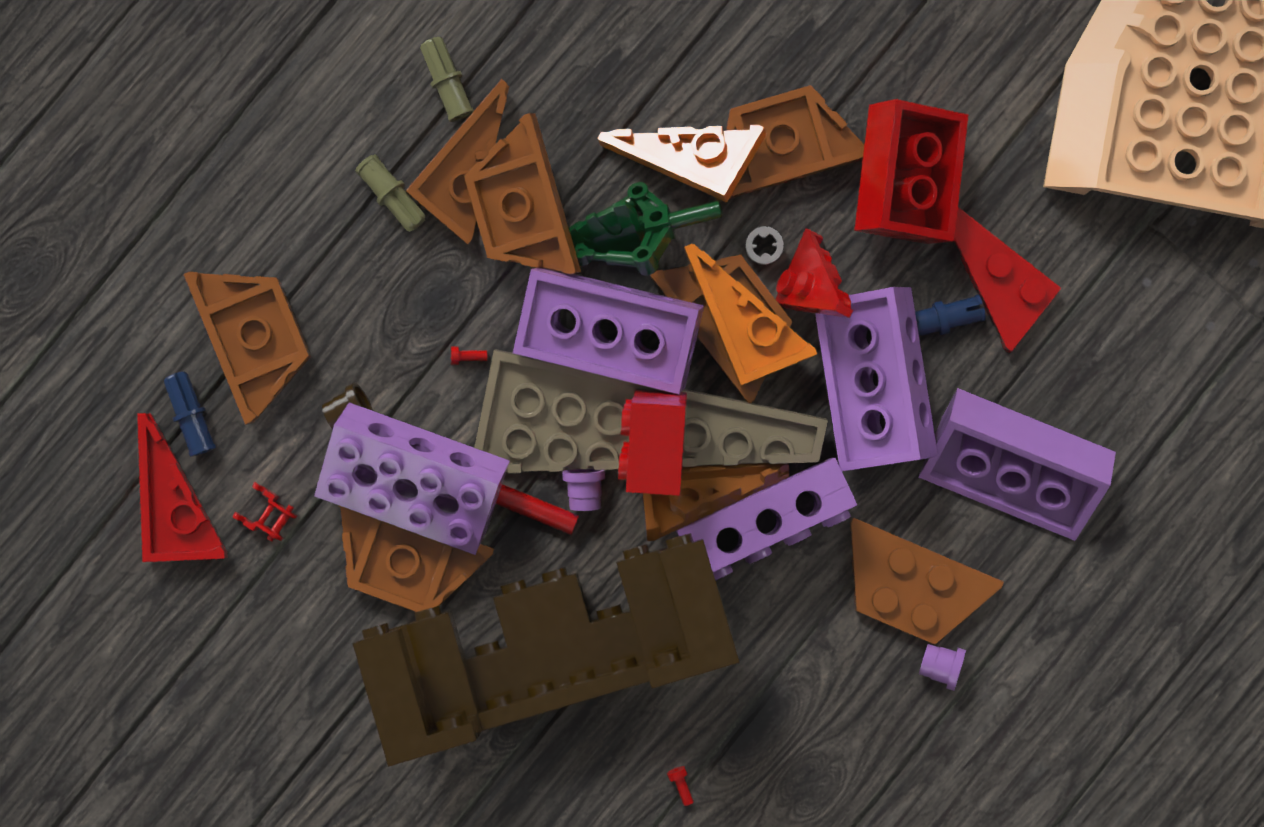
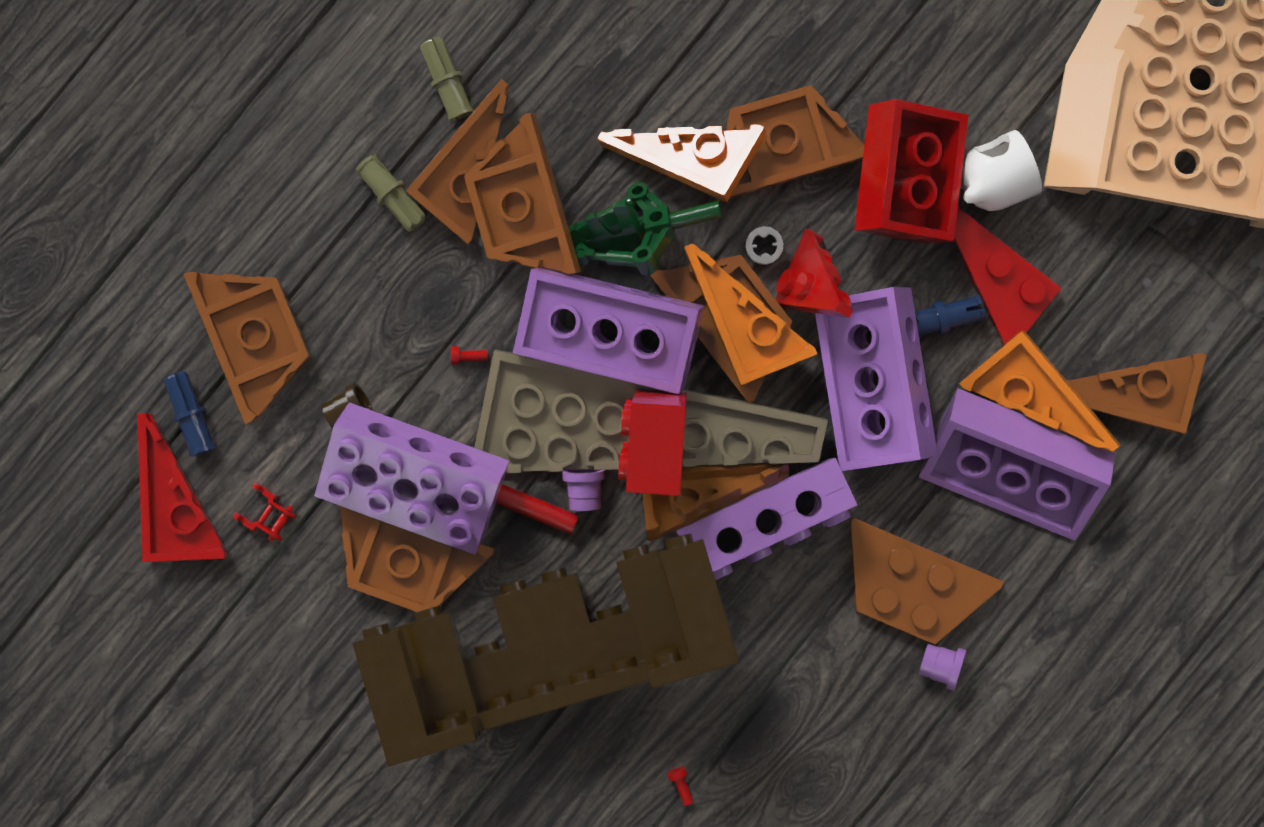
(1000, 173): none -> white piece
(1029, 383): none -> orange wing
(1146, 394): none -> dark orange wing

